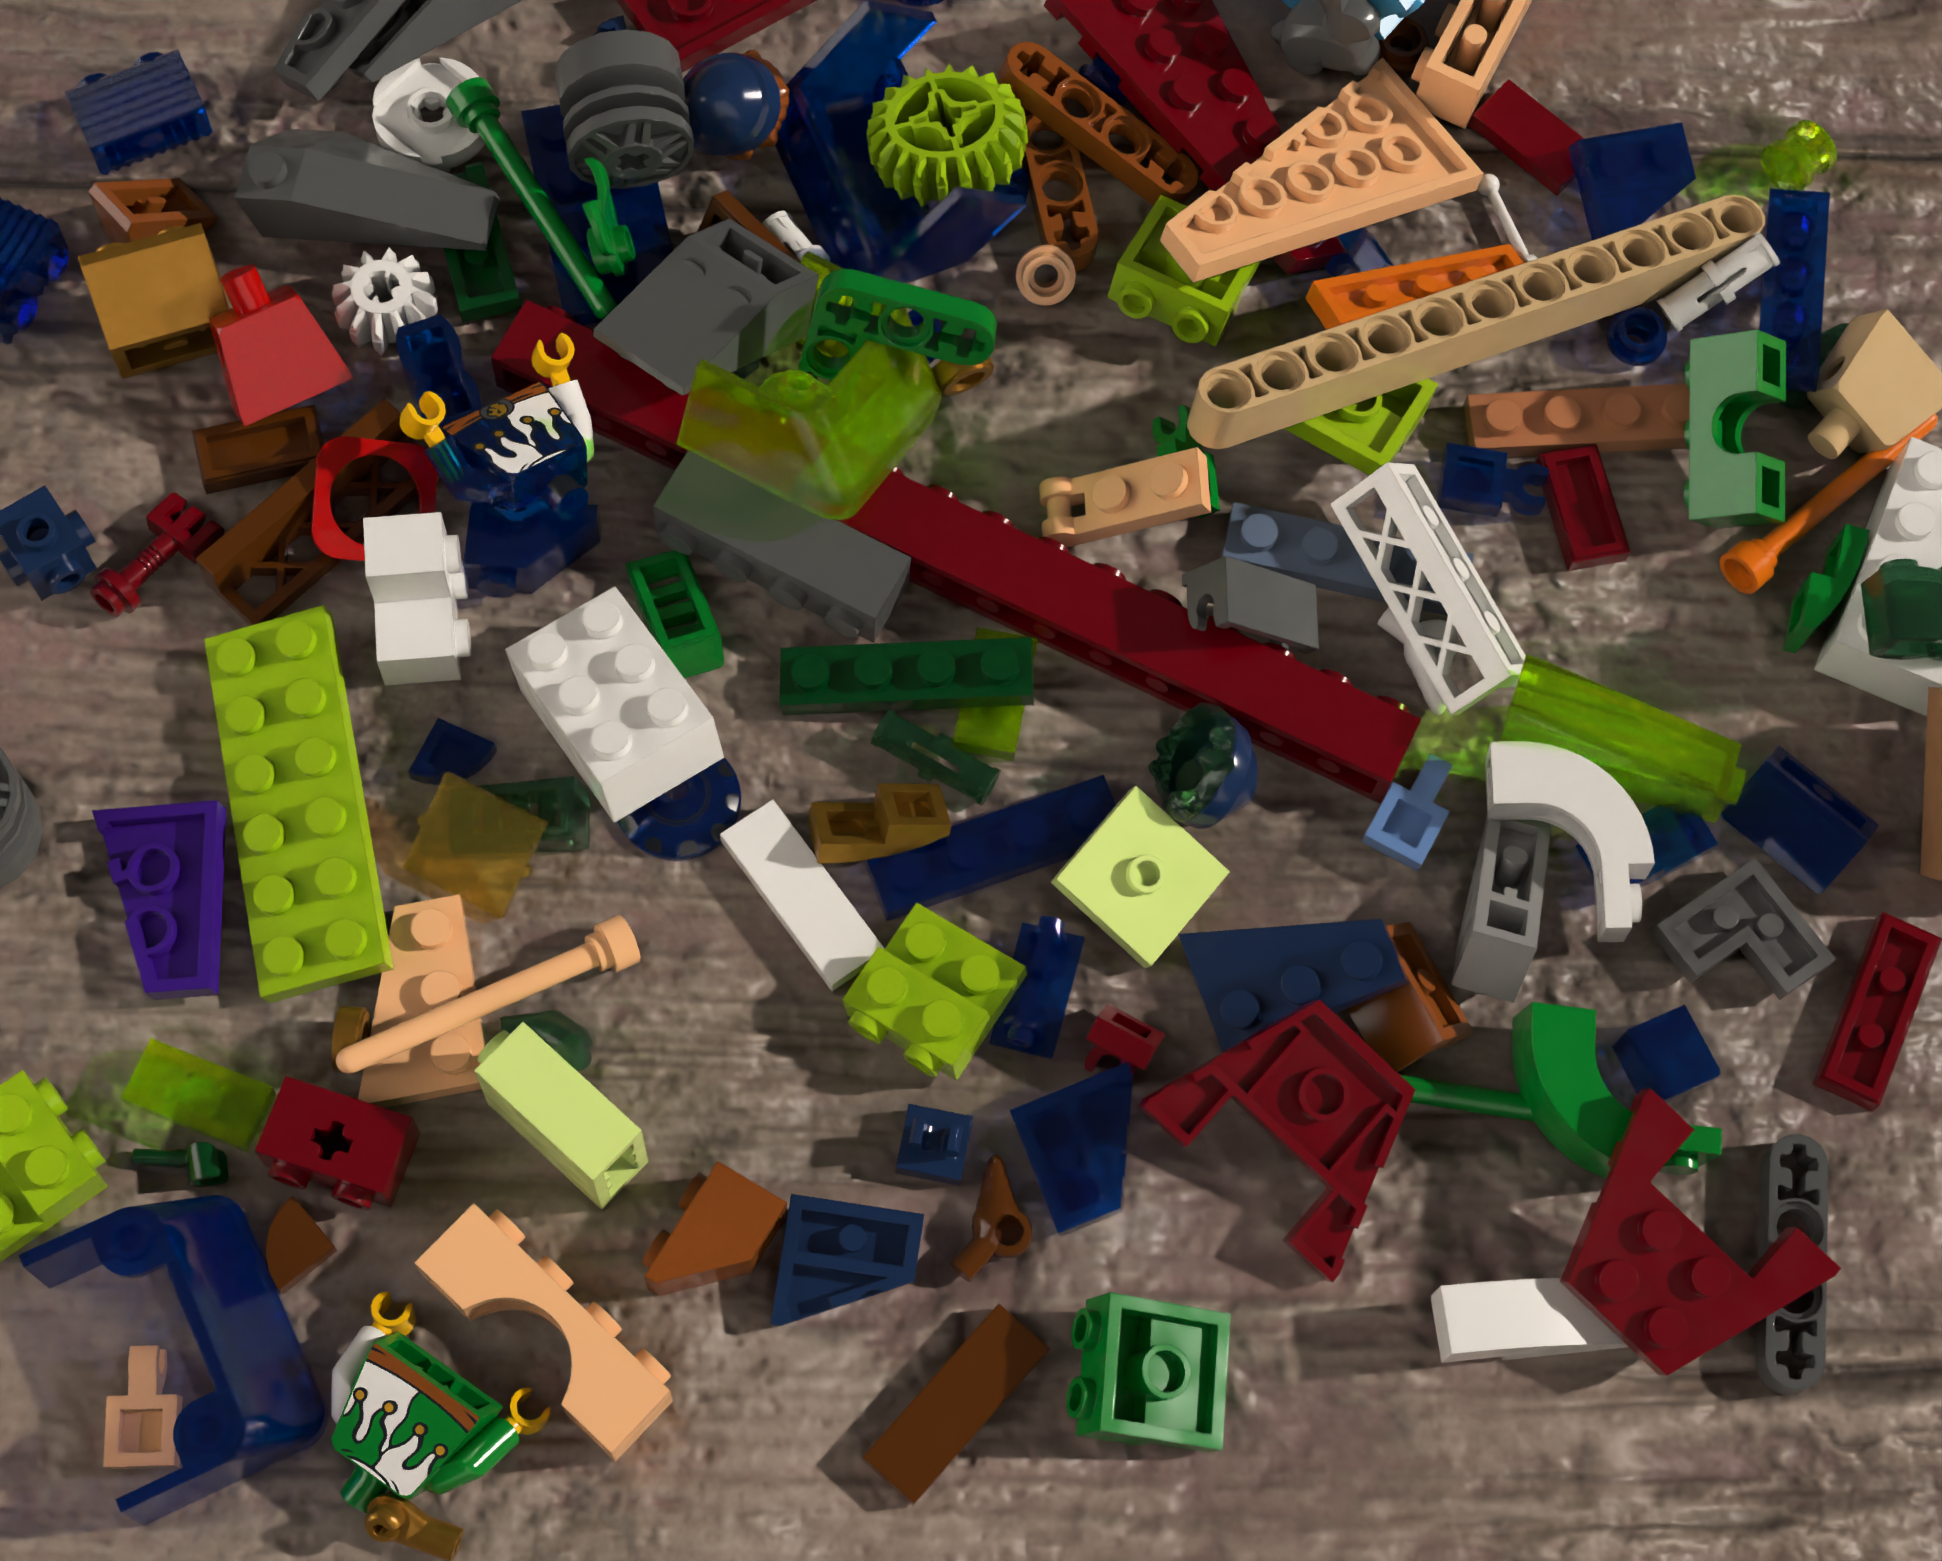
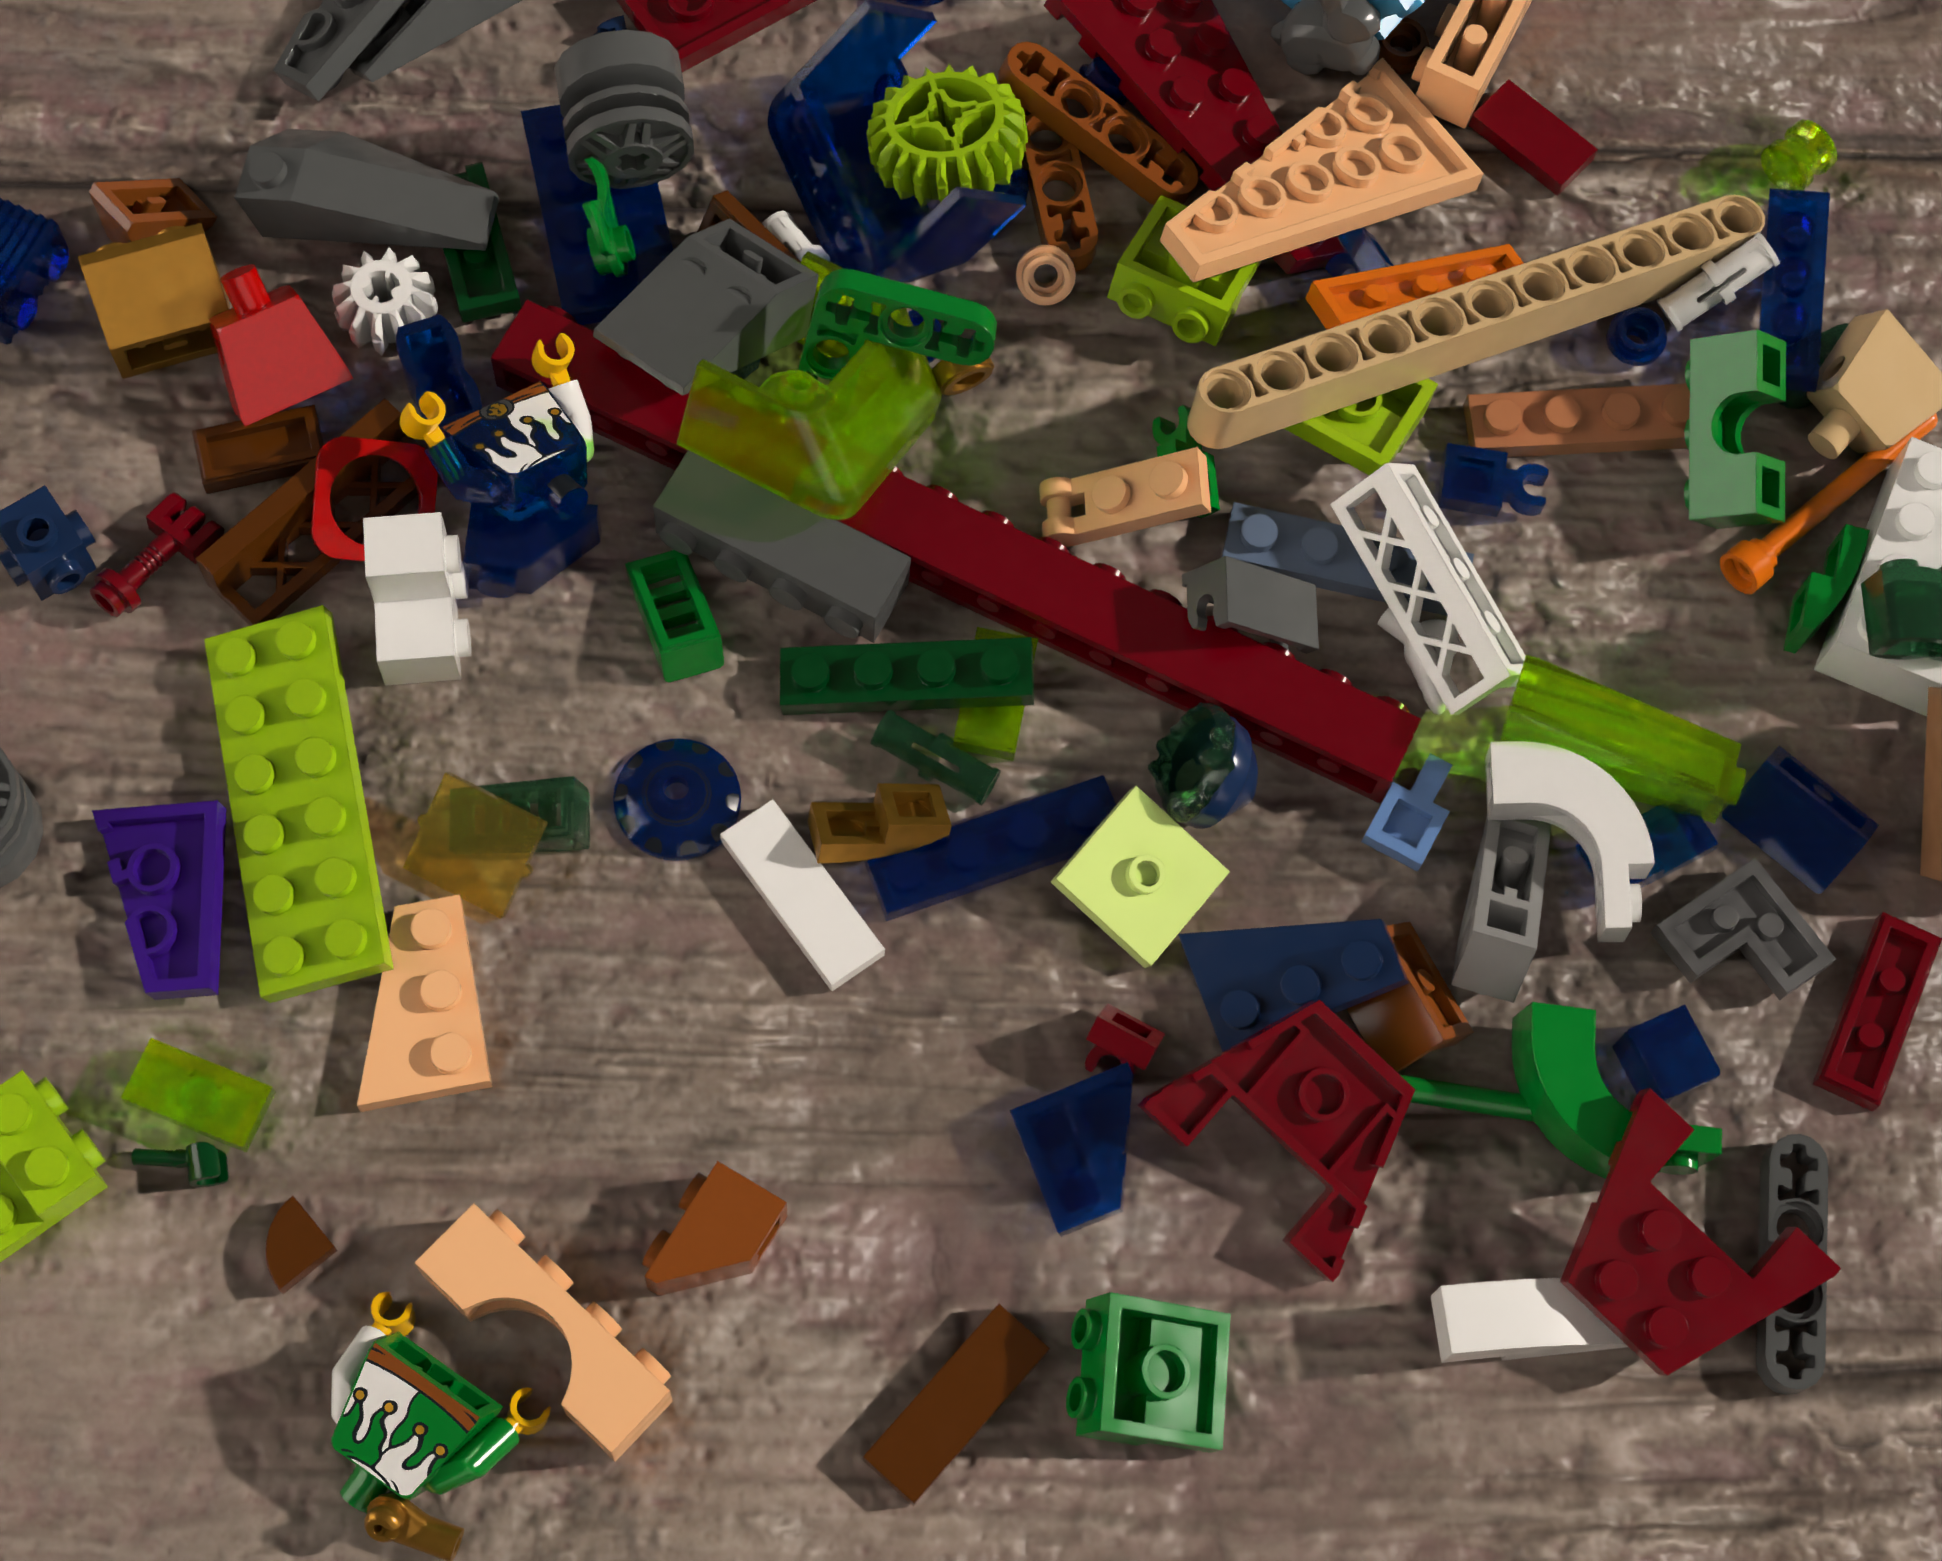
(138, 110): clear blue brick -> none
(143, 1421): light nougat plate -> none
(263, 1382): clear blue windscreen -> none
(312, 1116): dark red brick -> none
(350, 1027): pearl gold tile -> none
(400, 123): white plate -> none
(450, 750): clear blue tile -> none
(476, 108): green piece -> none
(559, 1032): clear green arm -> none
(560, 1113): yellowish green brick -> none
(608, 947): light nougat piece -> none
(615, 703): white brick -> none
(735, 104): dark blue hair -> none
(842, 1255): dark blue wing -> none
(933, 993): lime plate -> none
(934, 1144): dark blue tile -> none
(996, 1223): reddish brown animal -> none
(1039, 1005): clear blue hinge -> none
(1489, 187): white hinge -> none
(1583, 508): dark red tile -> none
(1630, 175): clear blue wing -> none

